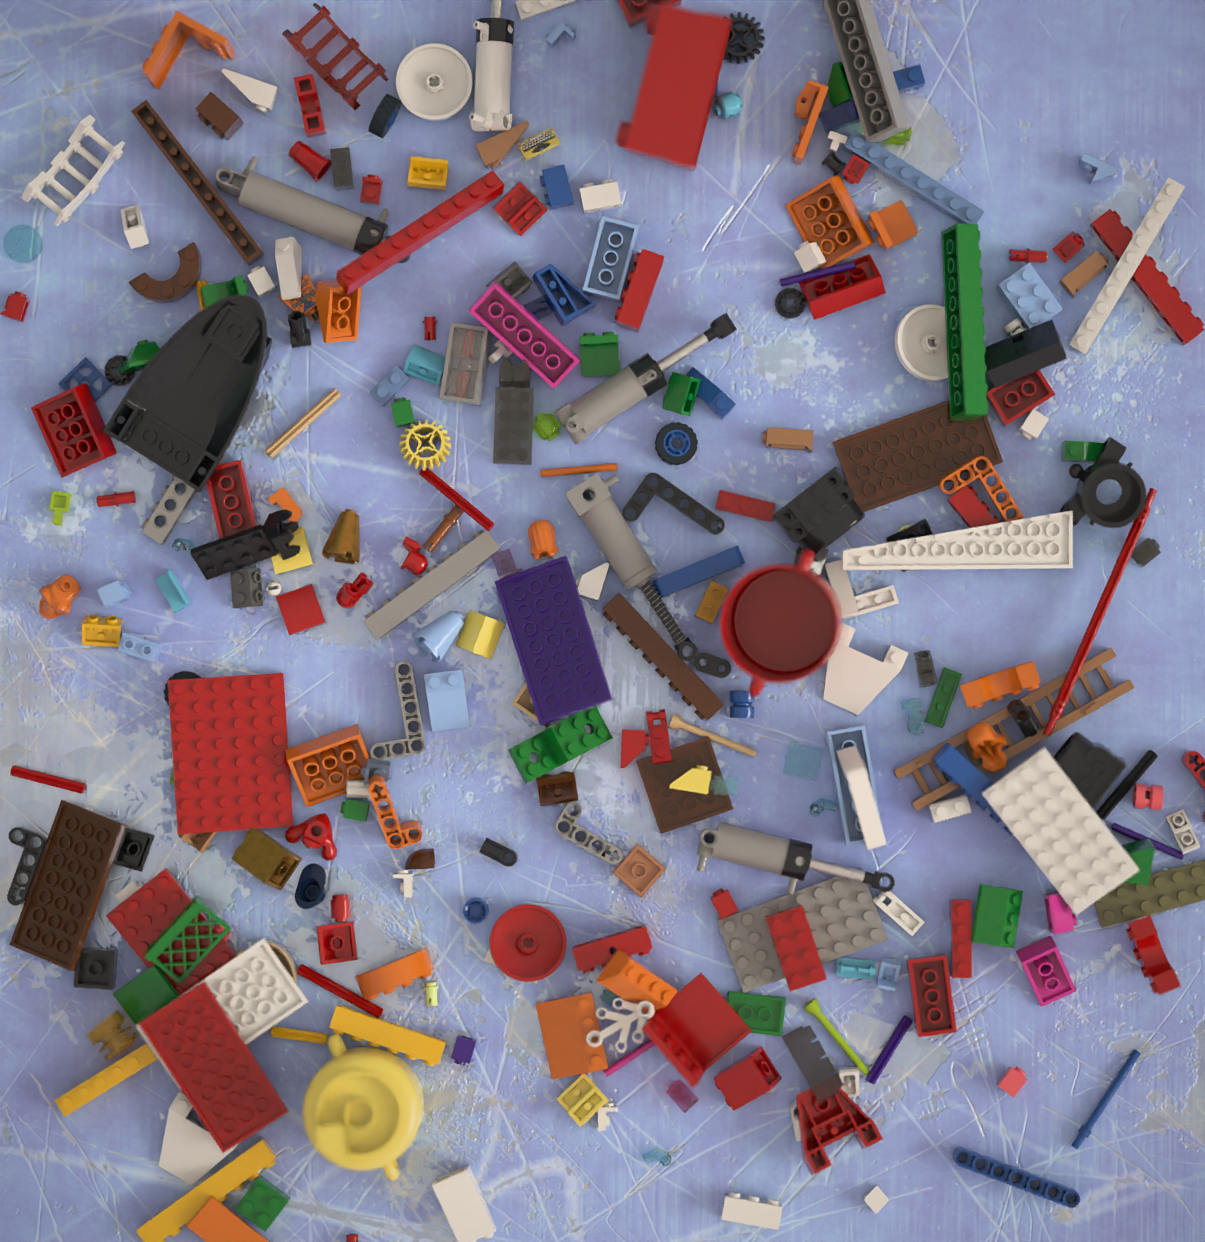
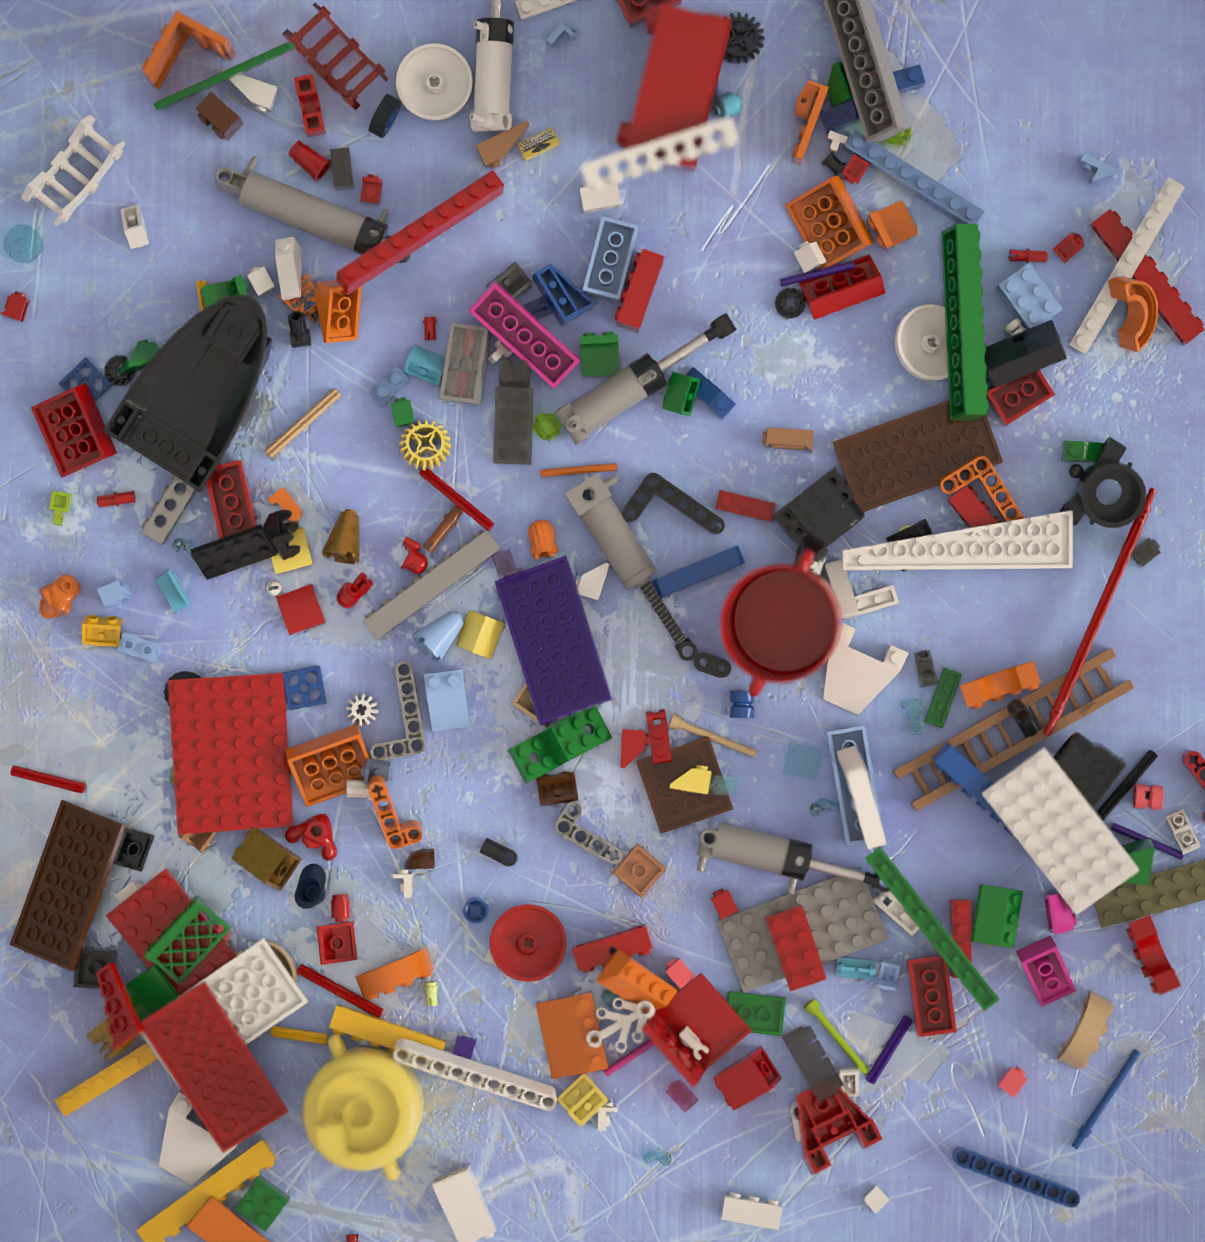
(23, 867): black beam -> none
(121, 1014): none -> red wing
(176, 287): reddish brown brick -> none
(197, 182): reddish brown brick -> none
(224, 76): none -> green tile
(246, 588): dark grey bracket -> none
(297, 689): none -> blue piece
(355, 707): none -> white gear
(355, 809): green brick -> none
(427, 173): yellow bracket -> none
(469, 1067): none -> white beam
(520, 208): red slope -> none
(557, 187): blue brick -> none
(592, 168): none -> white brick
(663, 656): reddish brown brick -> none
(679, 972): none -> coral brick
(686, 437): black wheel -> none
(688, 1038): none -> white plate
(711, 602): pearl gold brick -> none
(932, 928): none -> green plate
(949, 808): white brick -> none
(987, 745): orange head -> none
(1033, 425): white brick -> none
(1084, 273): medium nougat window -> none
(1087, 1031): none -> tan brick
(1141, 313): none -> orange brick

